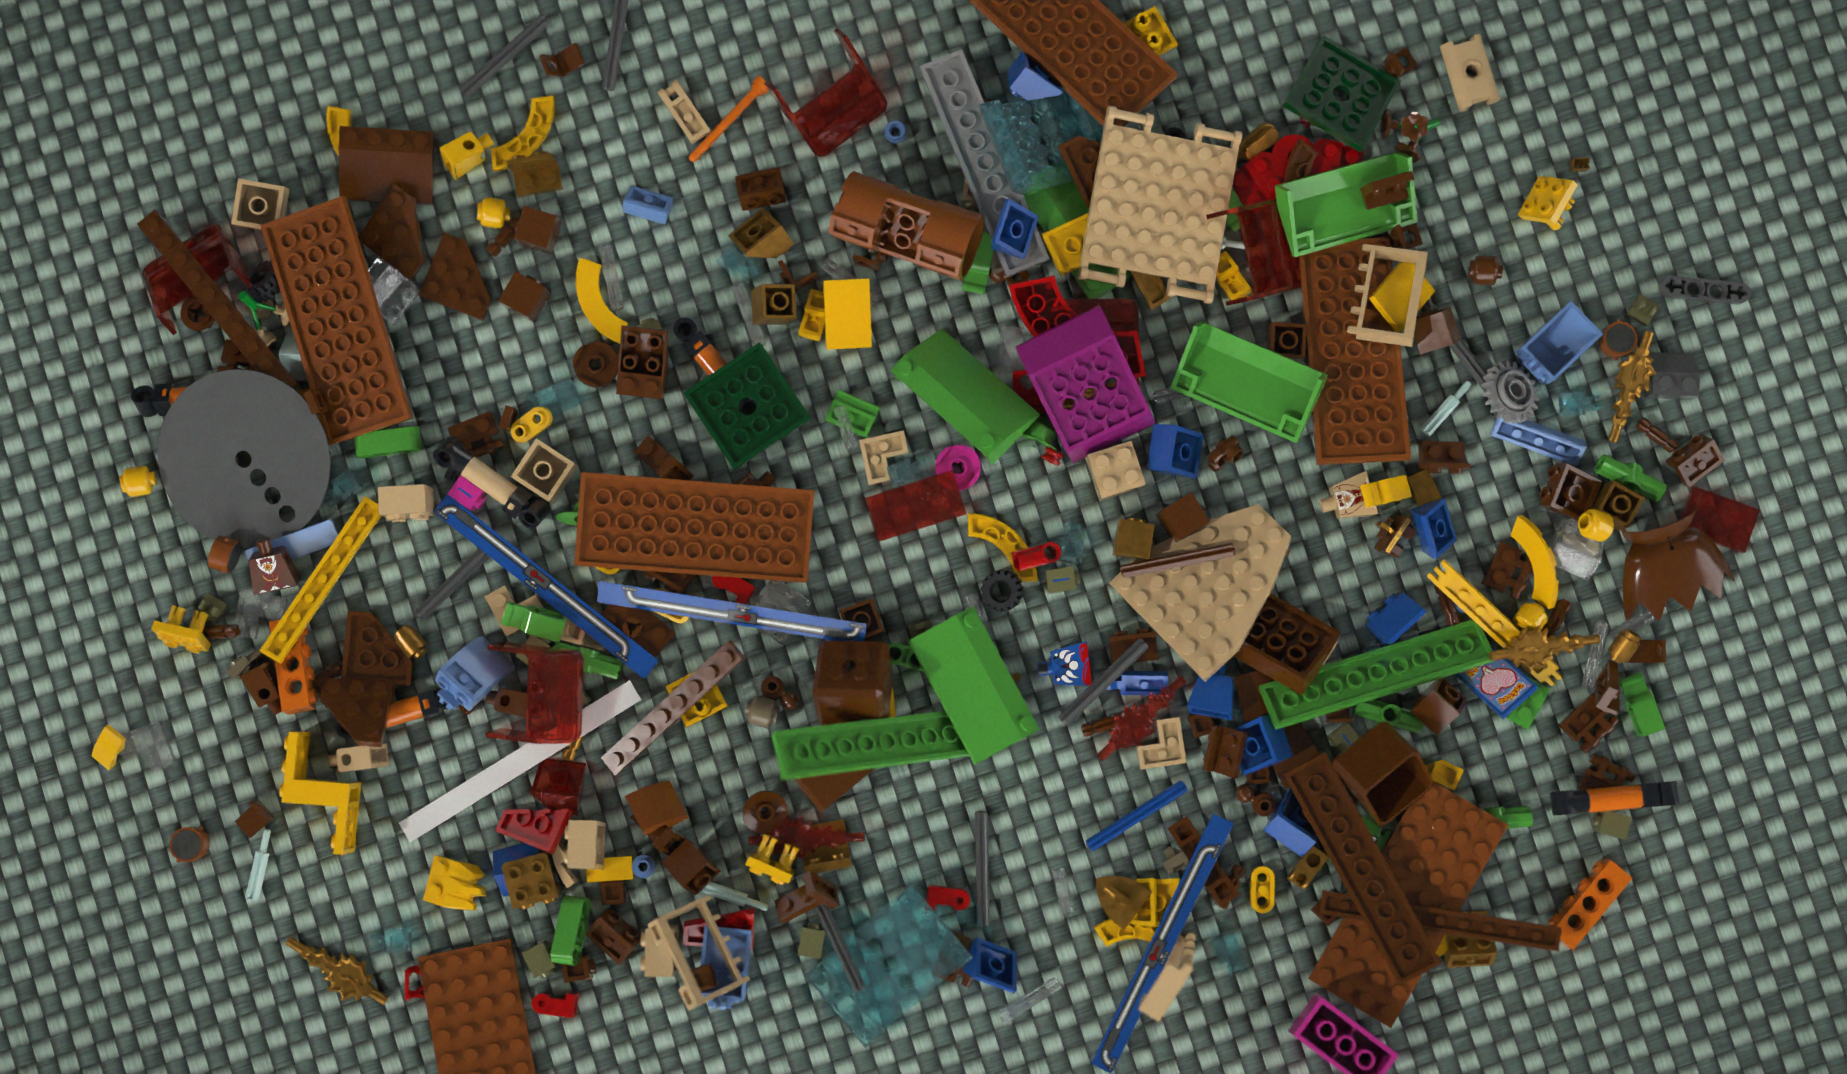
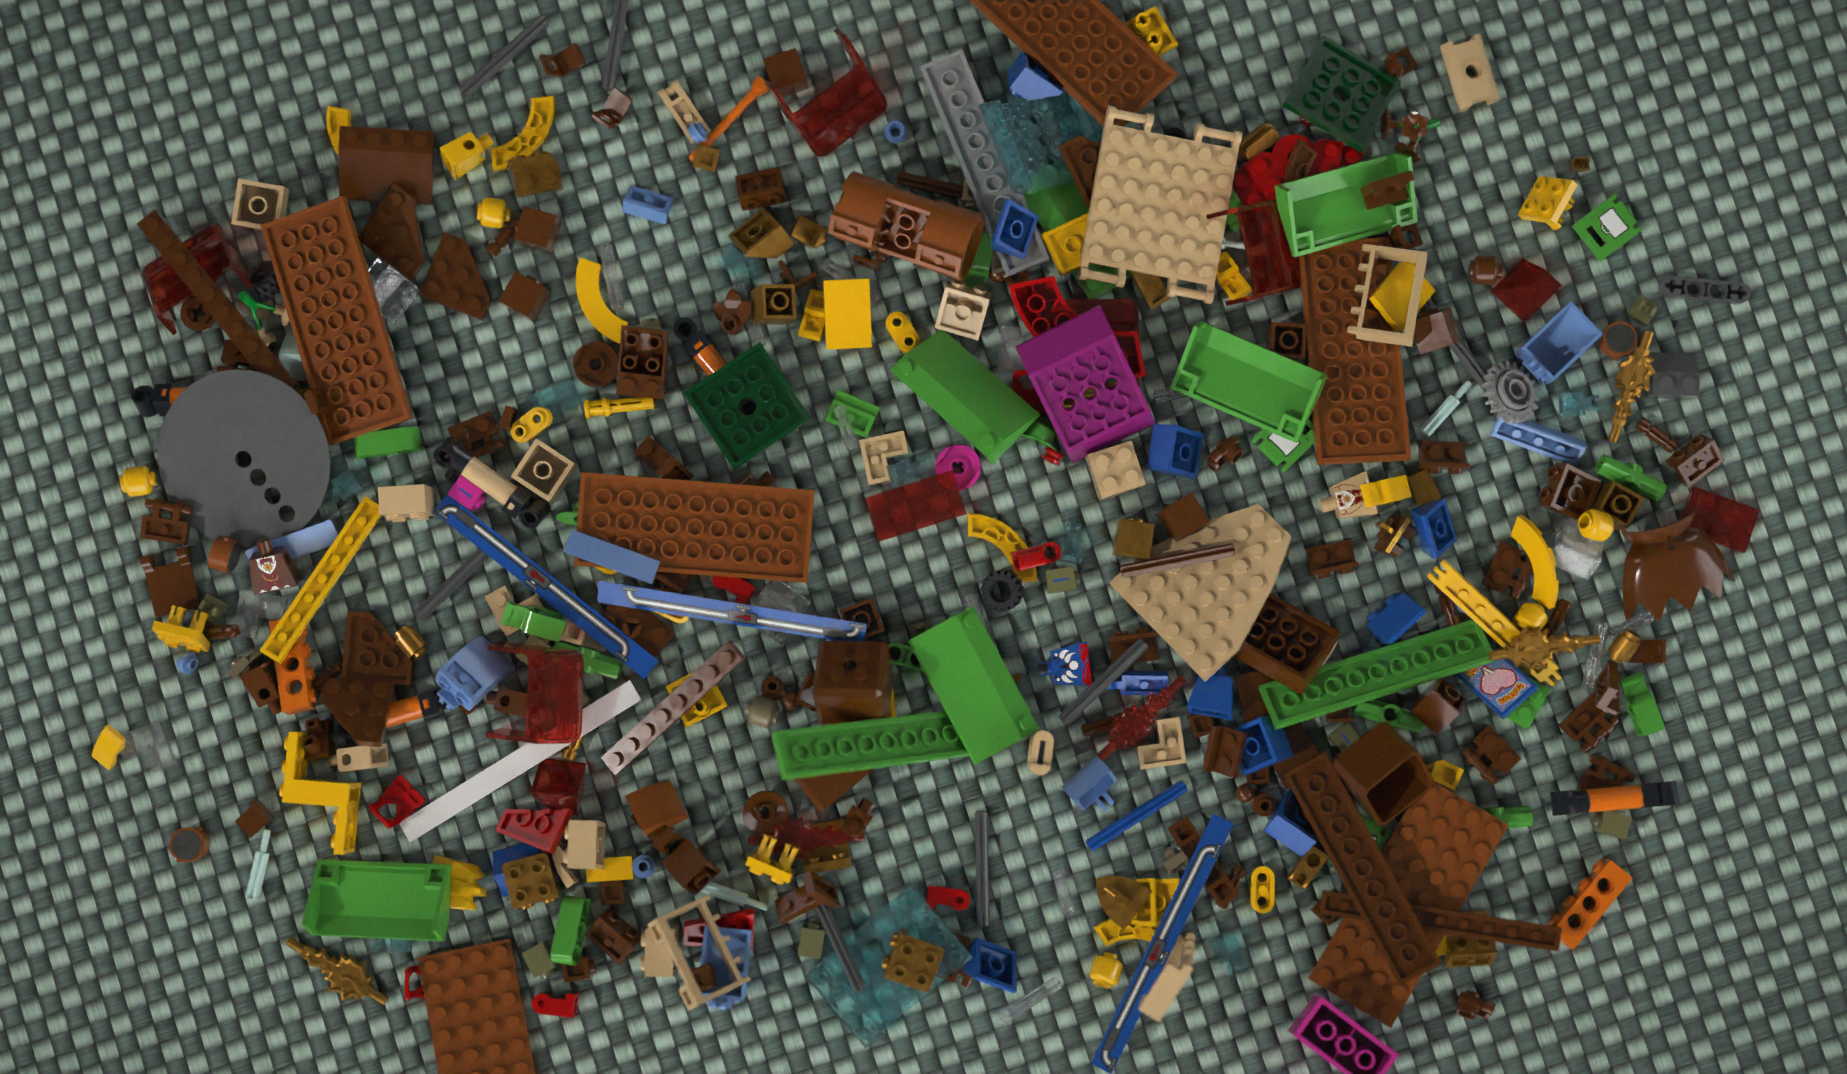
(163, 528): none -> reddish brown plate
(171, 583): none -> reddish brown flag
(187, 662): none -> medium blue plate
(318, 742): none -> reddish brown hips
(379, 900): none -> bright green slope
(403, 796): none -> red piece
(607, 406): none -> yellow pin
(611, 556): none -> medium blue slope
(613, 109): none -> reddish brown bracket
(697, 132): none -> medium blue plate
(706, 158): none -> pearl gold tile
(731, 311): none -> reddish brown plate
(786, 72): none -> reddish brown head
(805, 694): none -> reddish brown bracket
(808, 232): none -> pearl gold bracket
(858, 818): none -> reddish brown hips
(902, 332): none -> yellow plate
(912, 961): none -> pearl gold bracket
(929, 184): none -> reddish brown axle
(963, 309): none -> tan plate
(1040, 752): none -> tan piece
(1091, 784): none -> medium blue piece
(1106, 970): none -> yellow head
(1279, 449): none -> bright green container
(1331, 558): none -> reddish brown bracket
(1470, 1004): none -> reddish brown plate
(1495, 749): none -> reddish brown plate
(1525, 289): none -> clear red slope
(1613, 225): none -> bright green container

